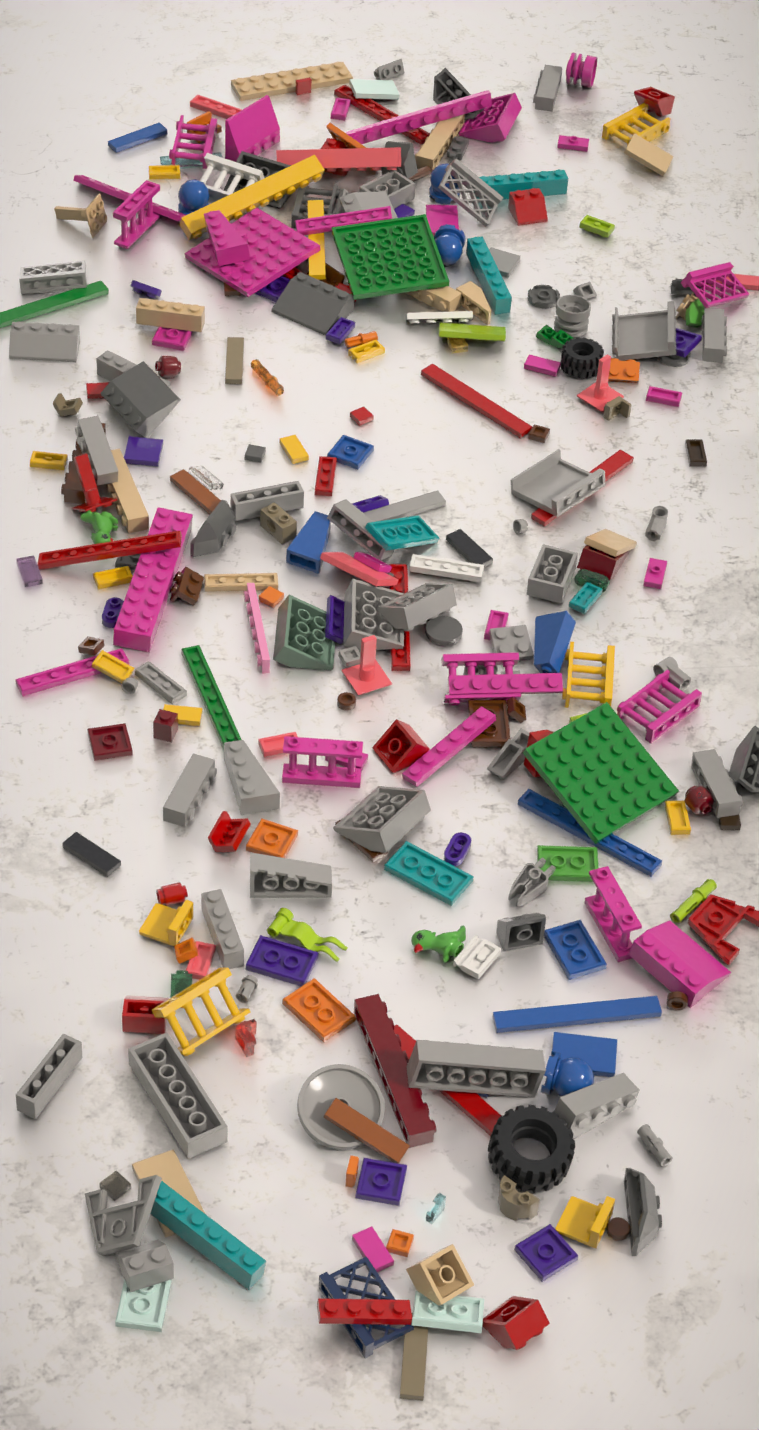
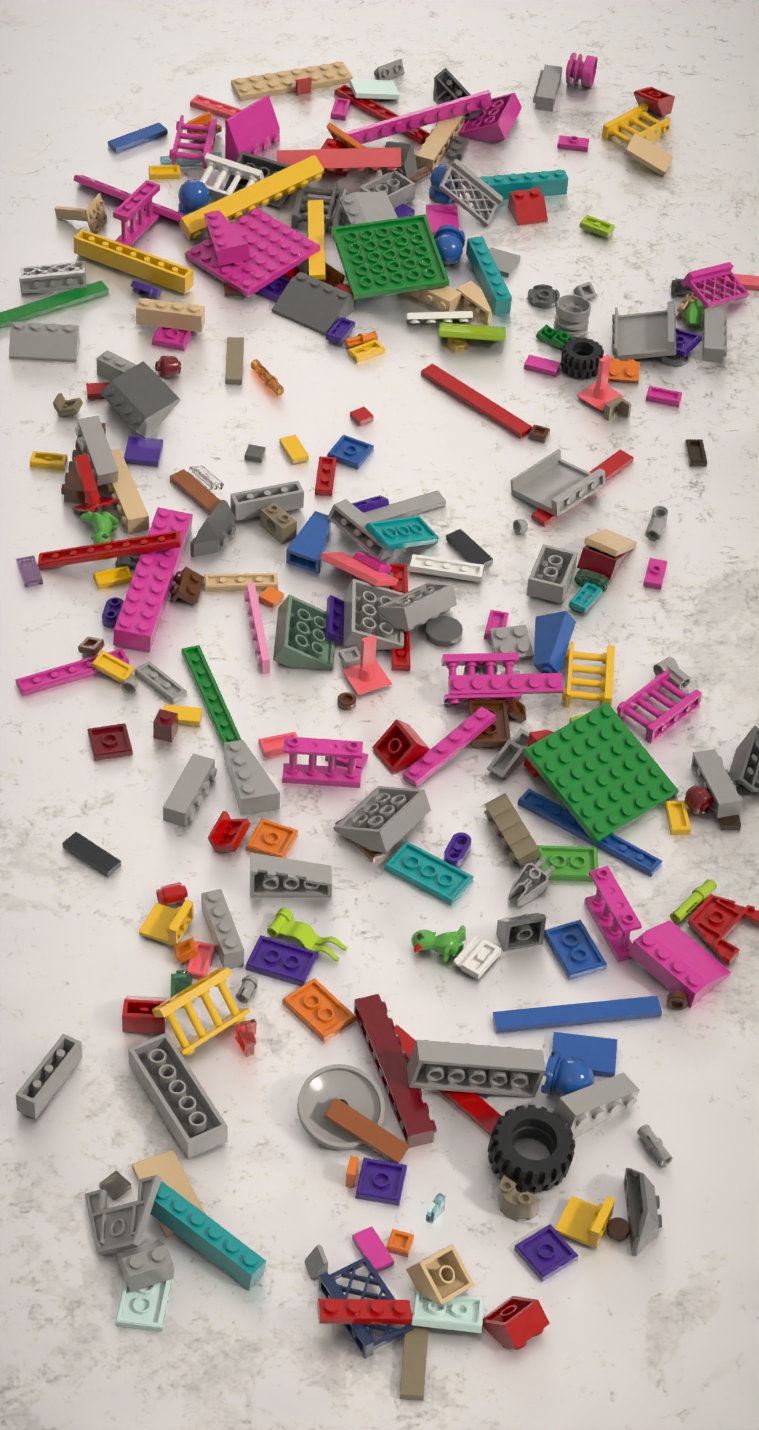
(133, 261): none -> yellow brick
(316, 1262): none -> light grey slope
(325, 223): dark pink tile -> none
(512, 829): none -> dark tan brick

